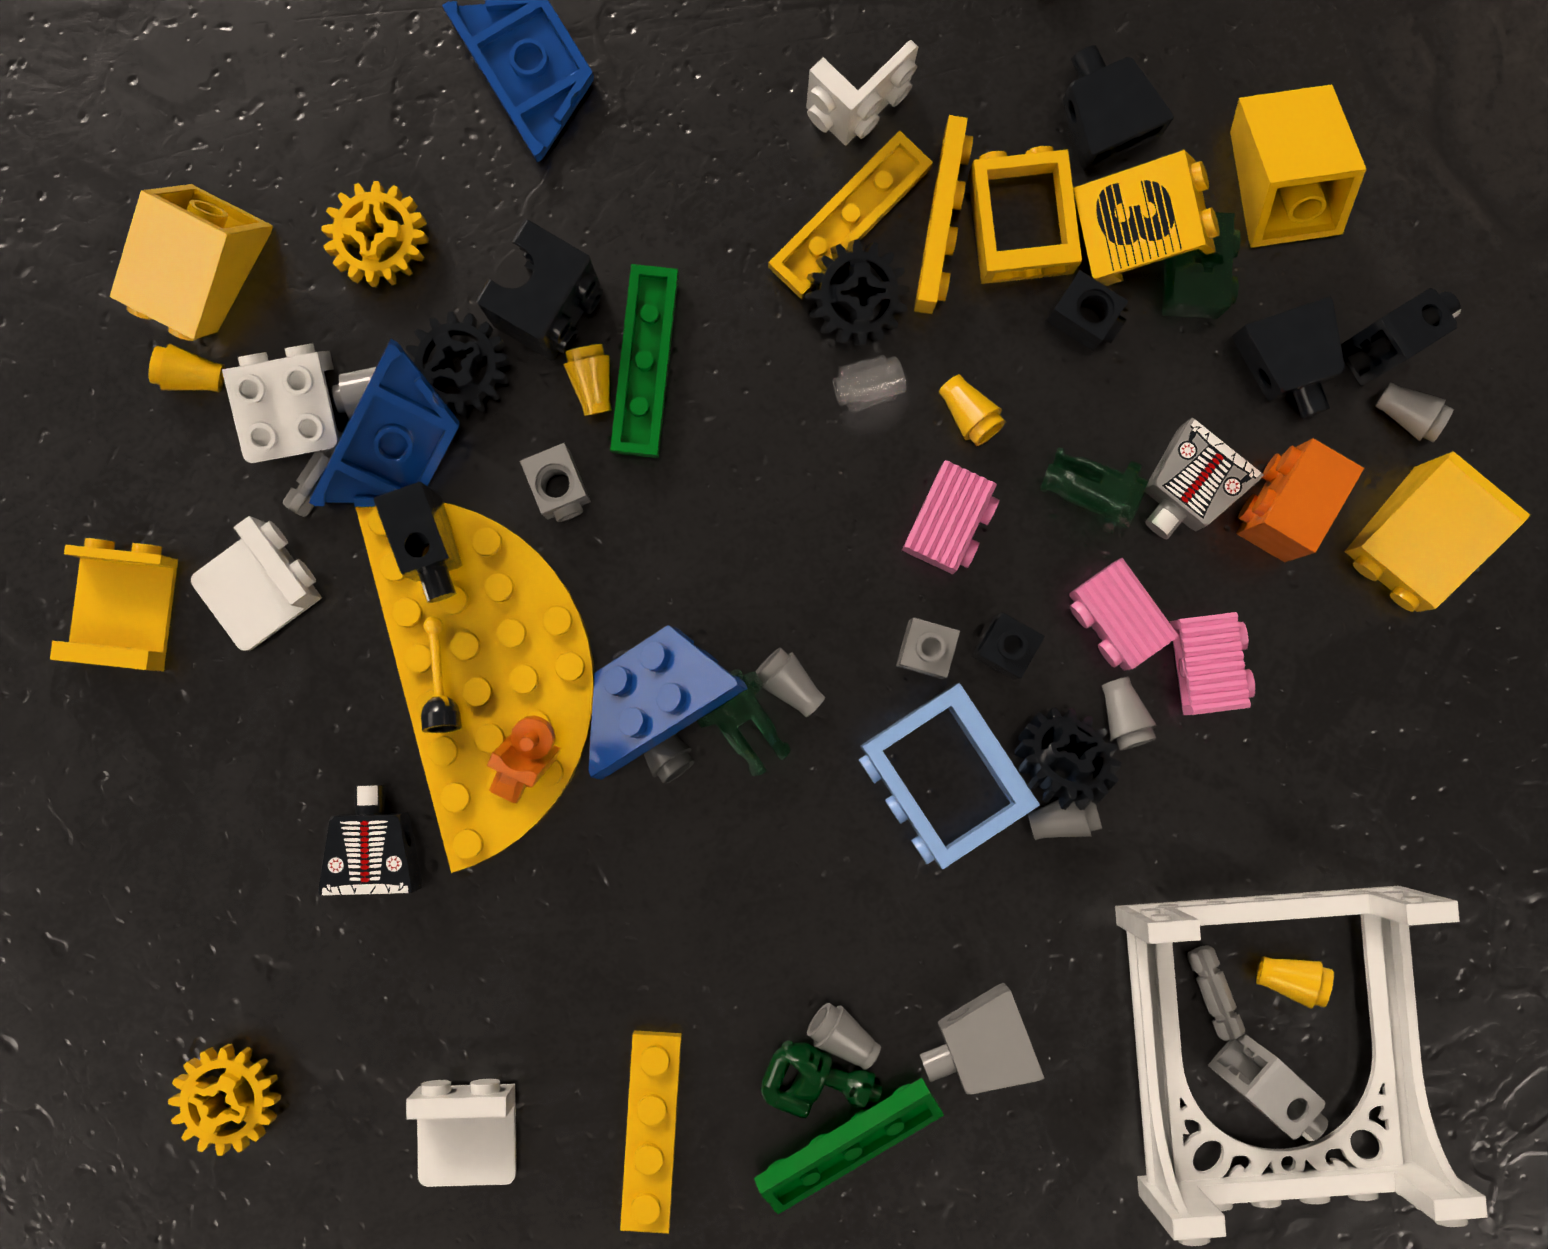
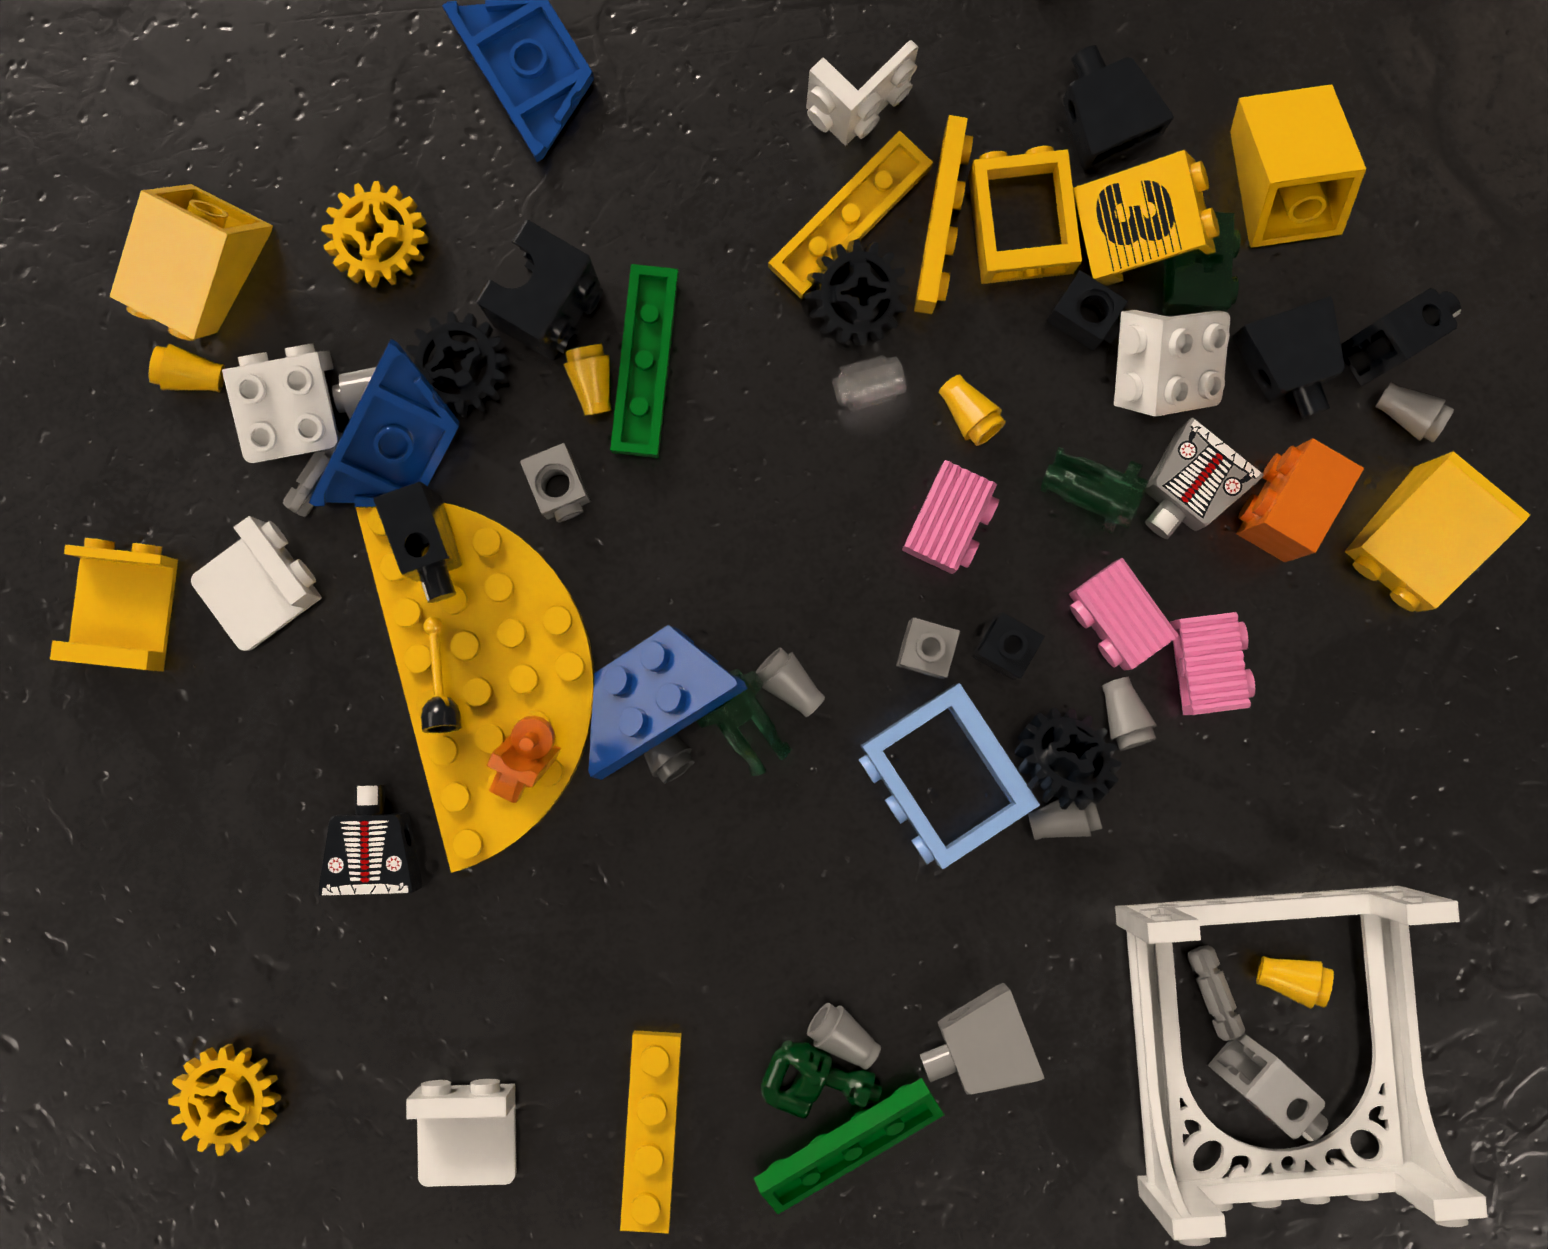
(1171, 361): none -> white bracket

